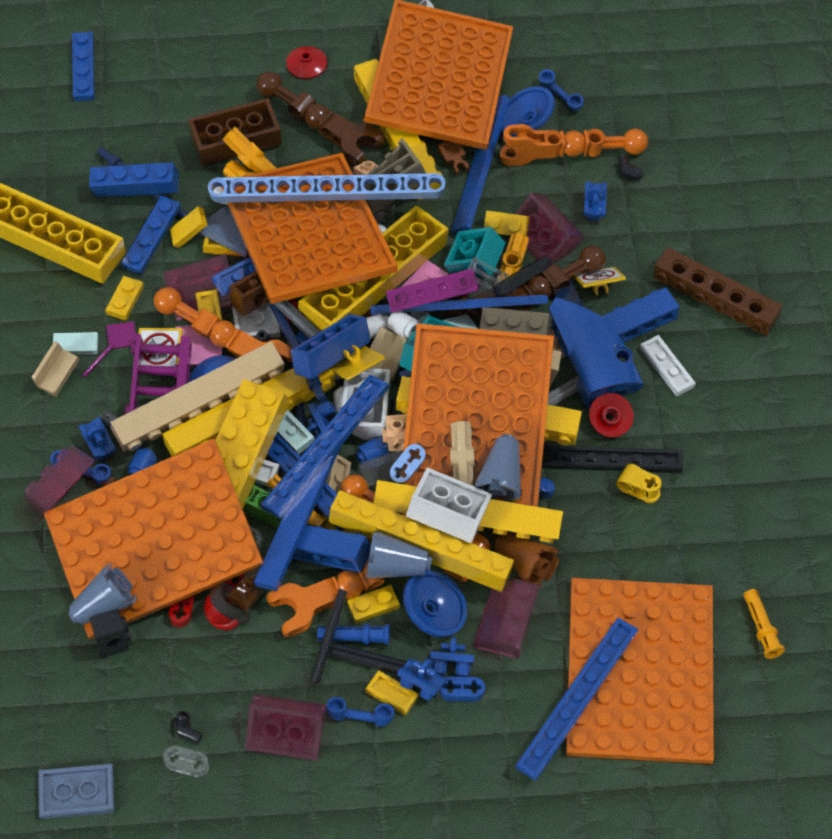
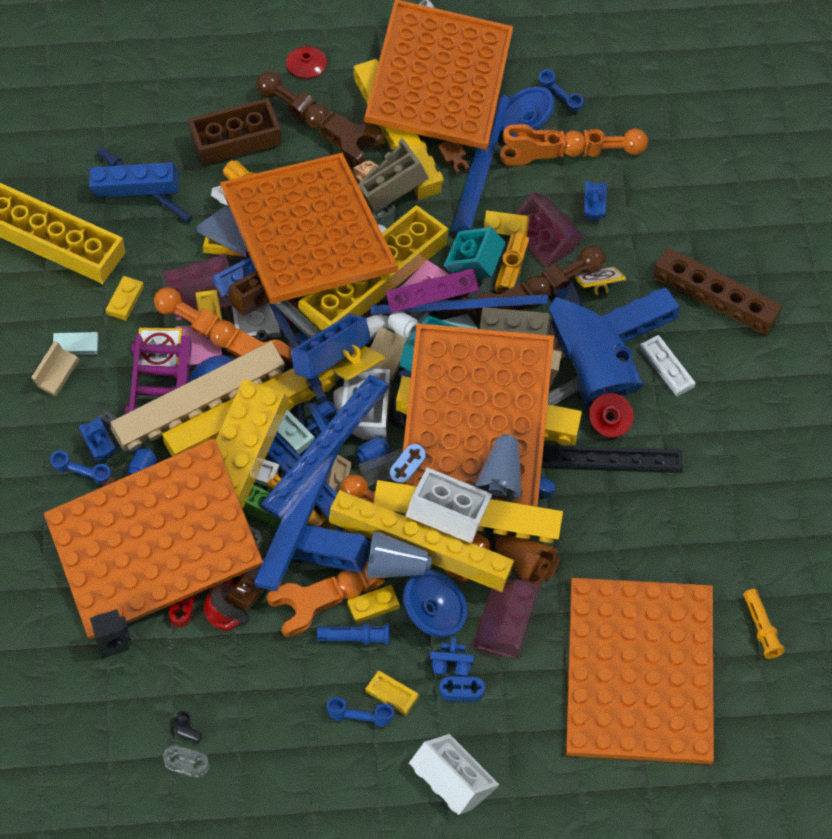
(57, 479): clear pink slope -> none
(76, 791): sand blue tile -> none
(83, 66): blue plate -> none
(103, 594): sand blue cone -> none
(119, 336): magenta piece -> none
(151, 235): blue plate -> none
(188, 227): yellow tile -> none
(247, 151): light orange piece -> none
(285, 727): clear pink slope -> none
(316, 183): light blue beam -> none
(328, 636): black bar -> none
(366, 658): black axle -> none
(395, 432): light nougat brick -> none
(423, 676): blue hips -> none
(453, 773): none -> white slope
(462, 452): tan piece -> none
(501, 274): clear tile -> none
(522, 275): black beam -> none
(576, 699): blue tile -> none
(629, 171): black arm -> none
(638, 483): yellow piece -> none

